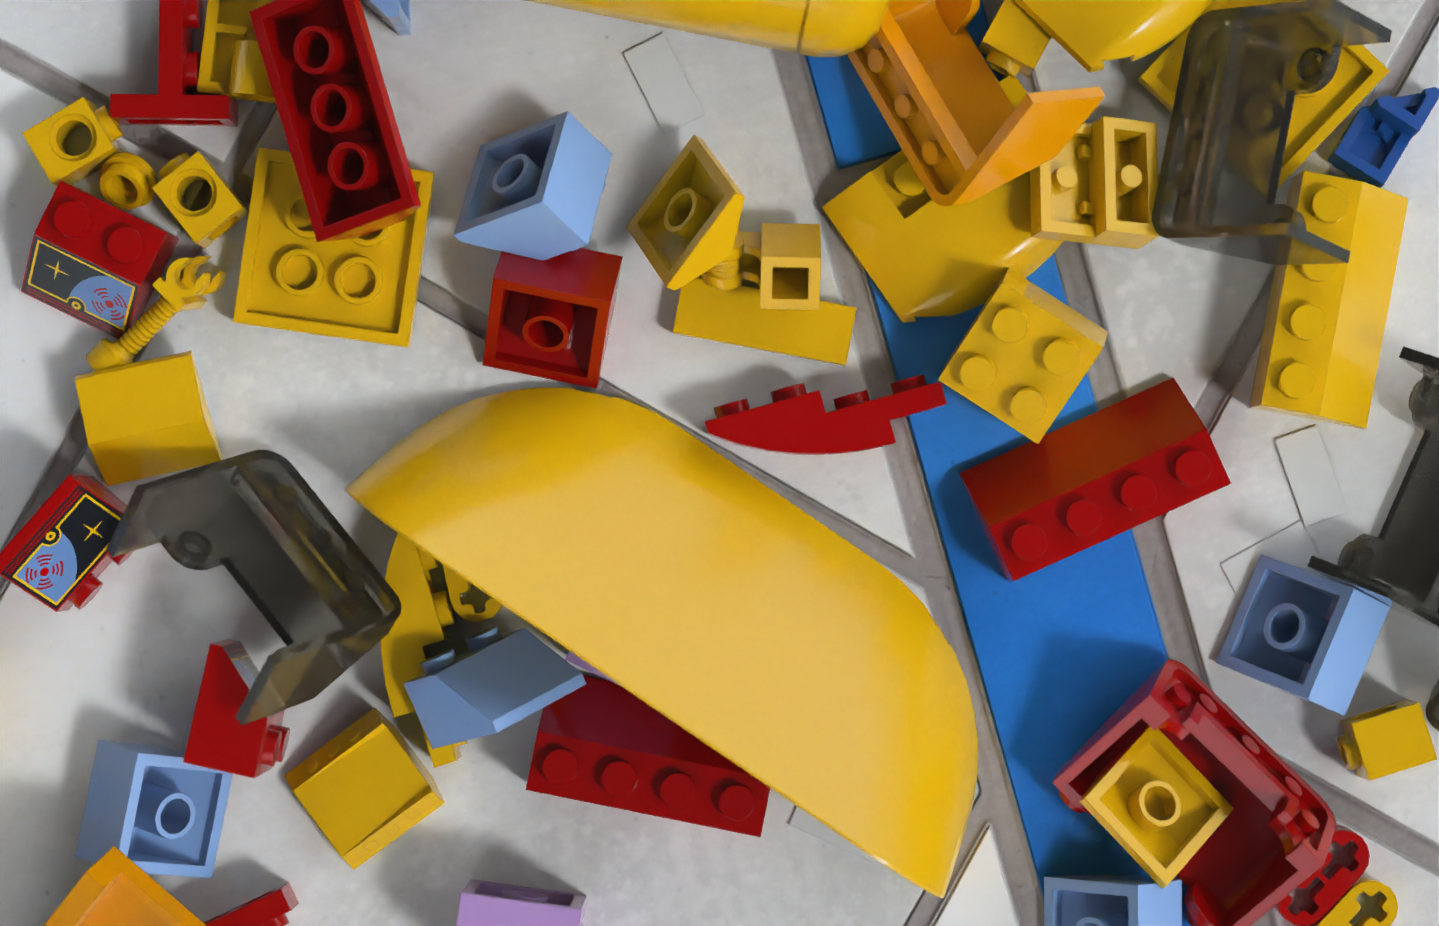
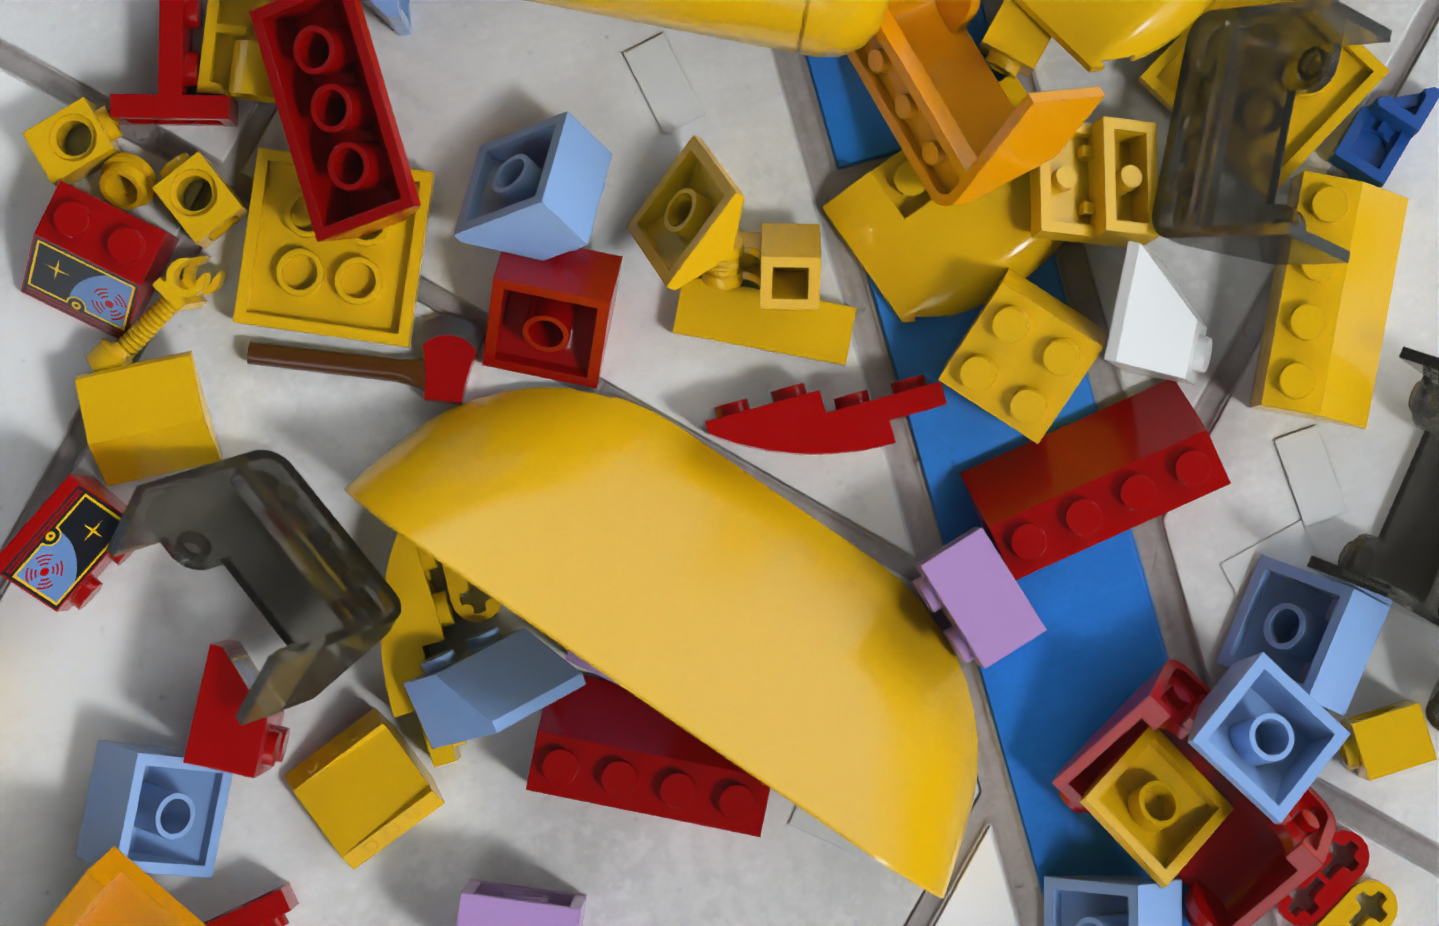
(442, 374): none -> piece
(978, 598): none -> lavender brick
(1154, 323): none -> white slope
(1265, 734): none -> light blue slope

